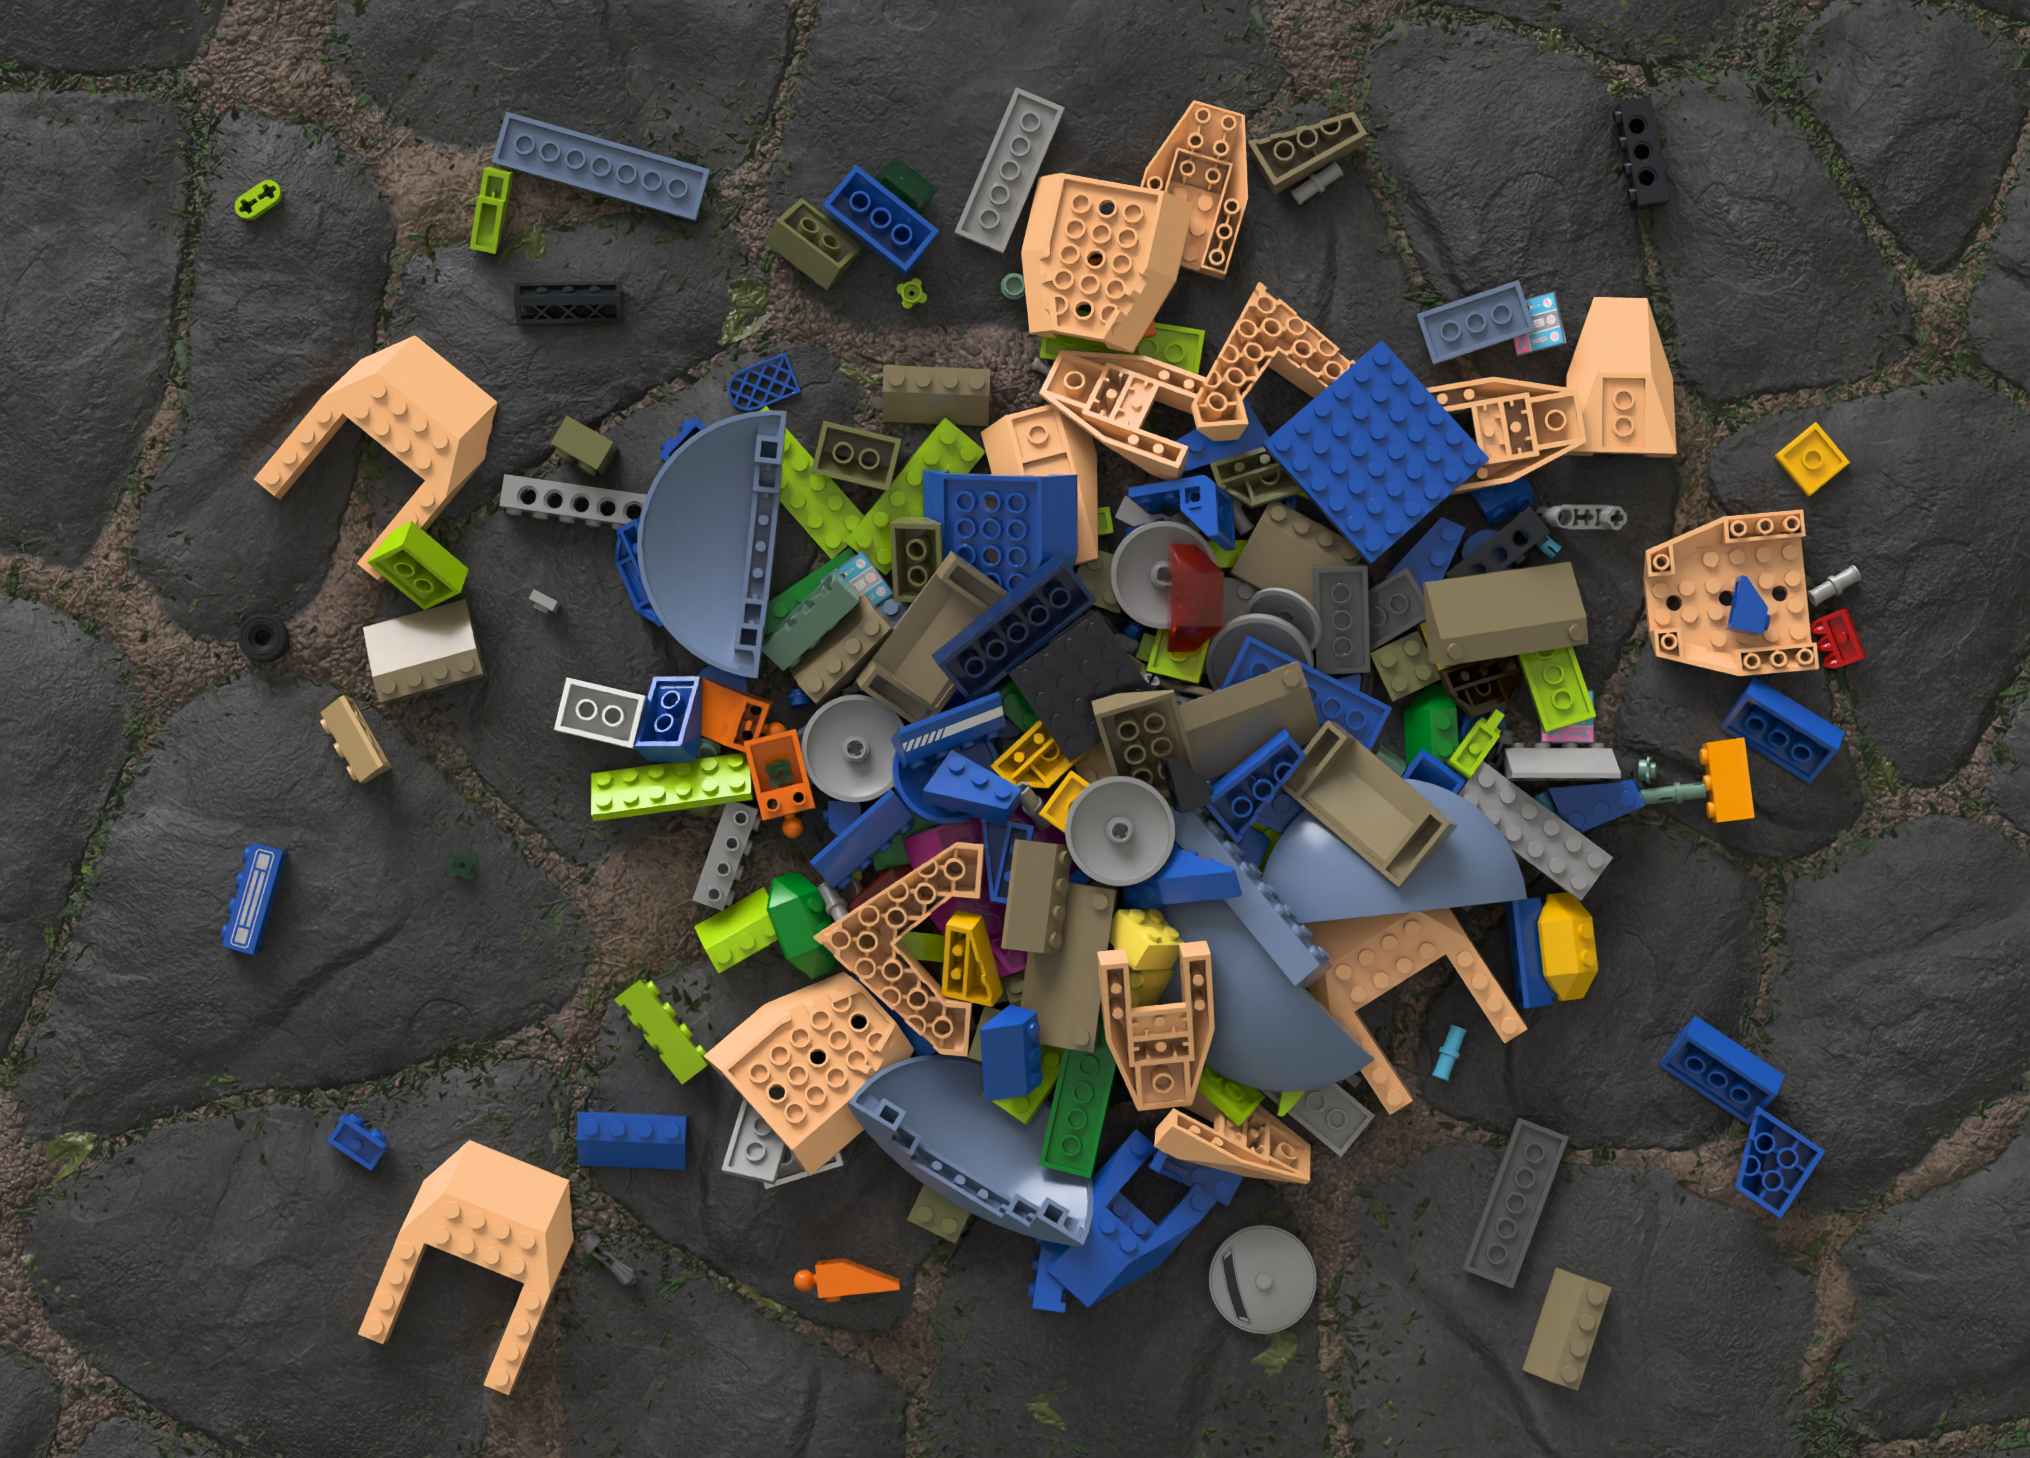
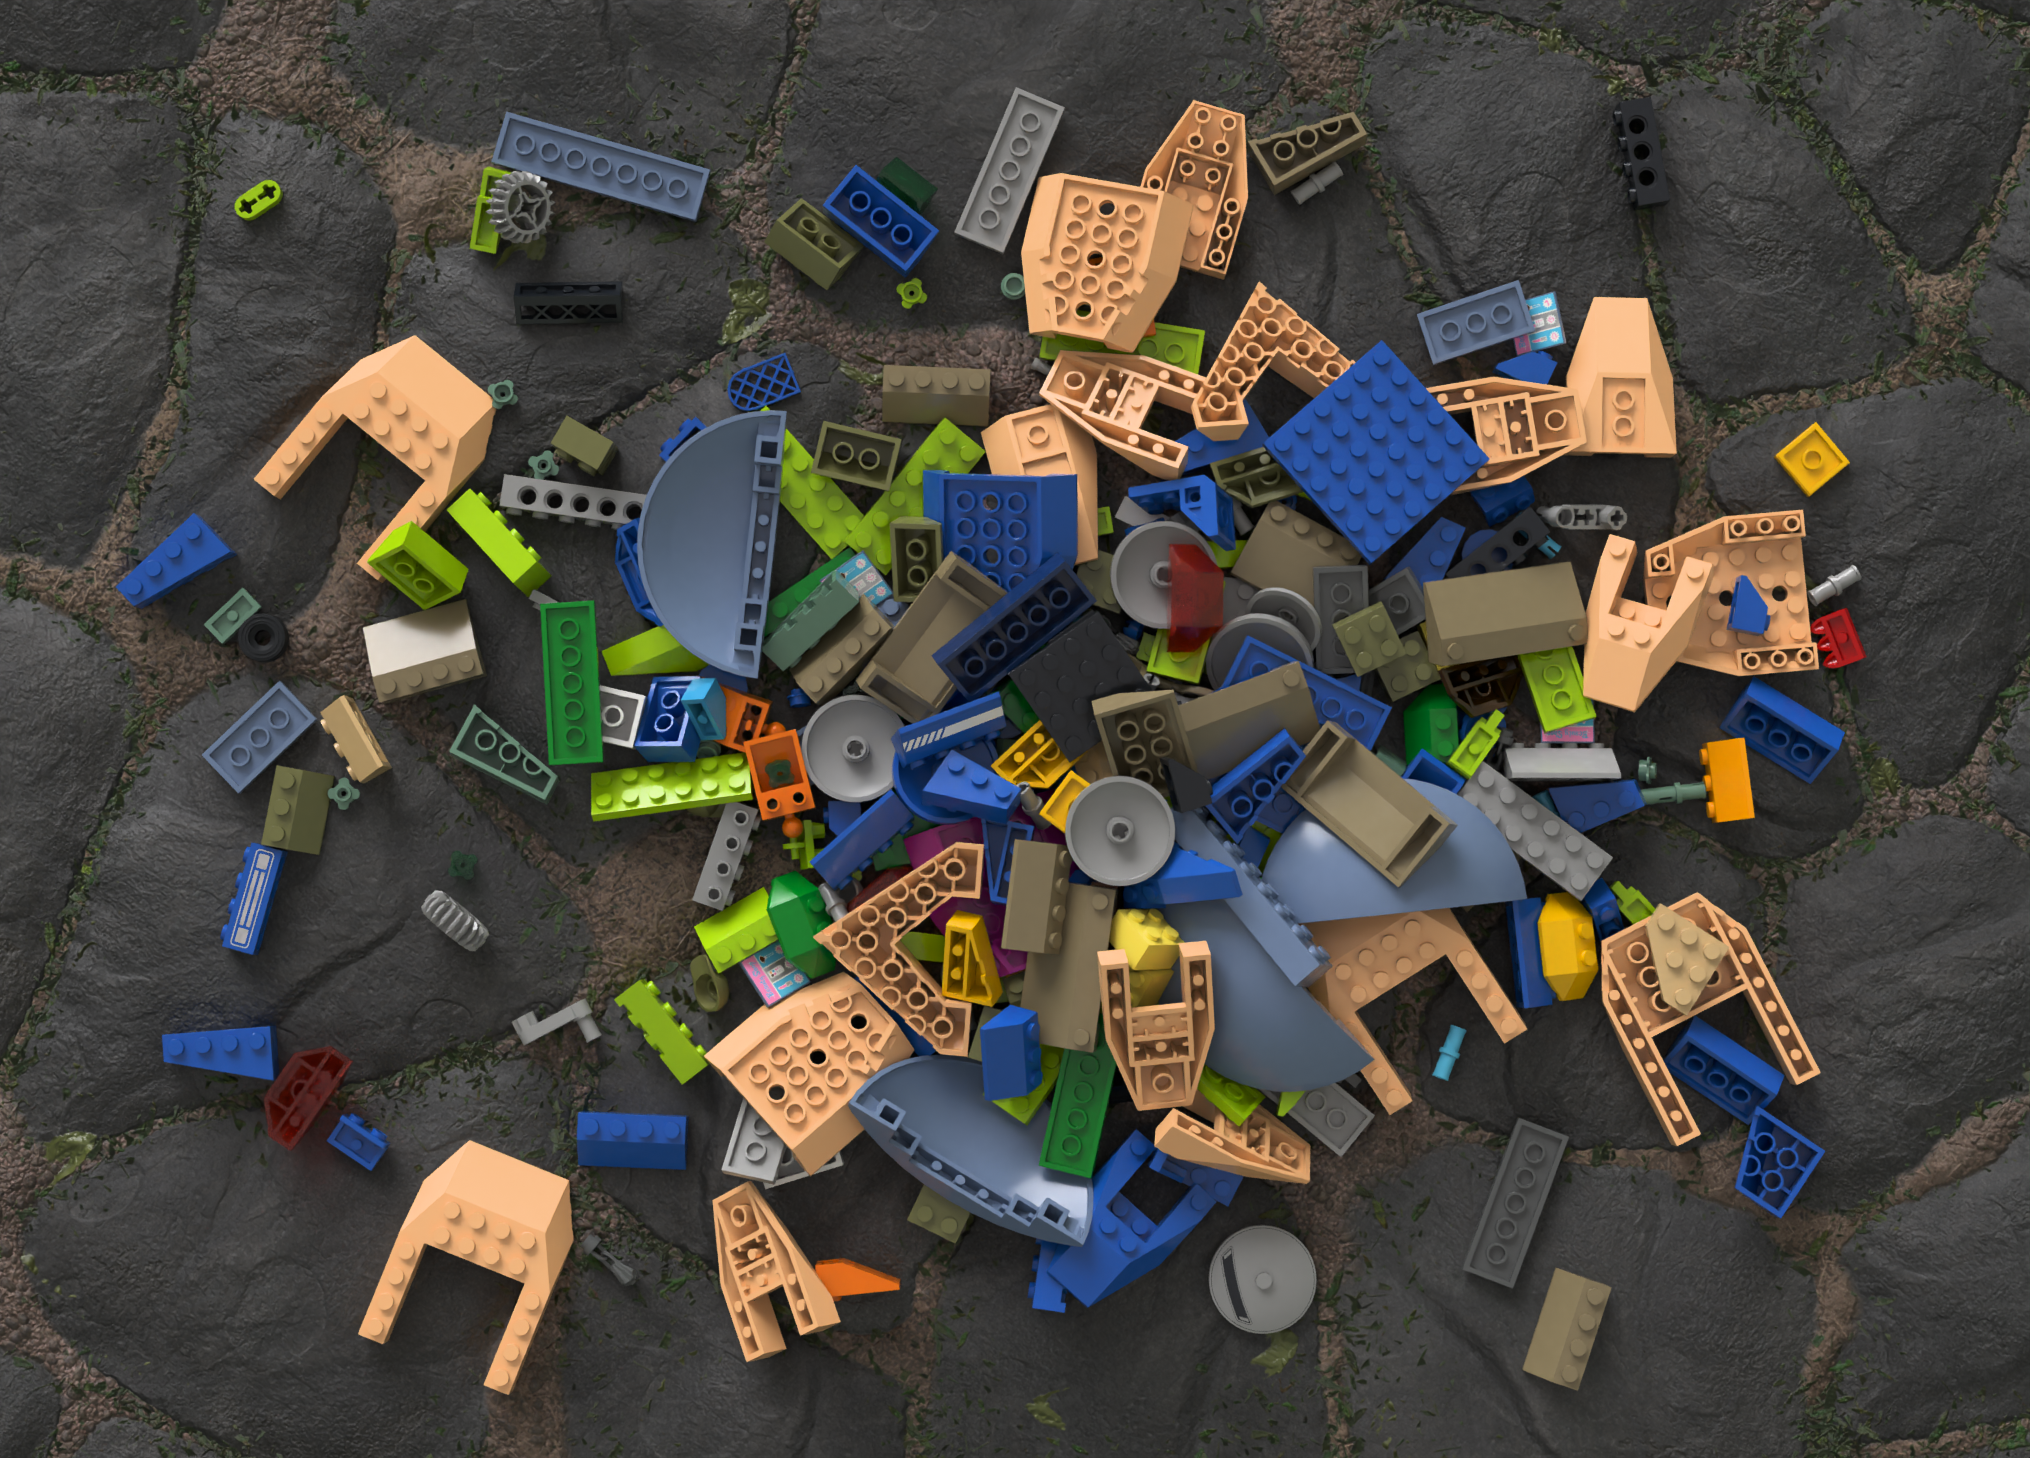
(176, 561): none -> blue wedge
(230, 617): none -> sand green plate
(233, 1051): none -> blue wedge
(259, 737): none -> sand blue plate
(297, 810): none -> olive slope
(303, 1093): none -> clear red wedge
(351, 793): none -> sand green plate
(455, 920): none -> light grey gear
(498, 542): none -> lime wedge
(499, 755): none -> sand green wedge
(506, 387): none -> sand green plate
(510, 199): none -> light grey gear
(530, 1029): none -> light grey beam
(542, 473): none -> sand green plate
(572, 683): none -> green plate
(651, 653): none -> lime wedge
(706, 708): none -> dark azure slope
(709, 986): none -> olive cap
(757, 1258): none -> light nougat wedge
(773, 974): none -> piece
(803, 845): none -> lime hips
(1369, 639): none -> olive brick
(1528, 367): none -> blue slope
(1603, 909): none -> blue slope
(1631, 903): none -> lime hinge
(1632, 642): none -> light nougat wedge
(1638, 1013): none -> light nougat wedge
(1681, 957): none -> tan plate

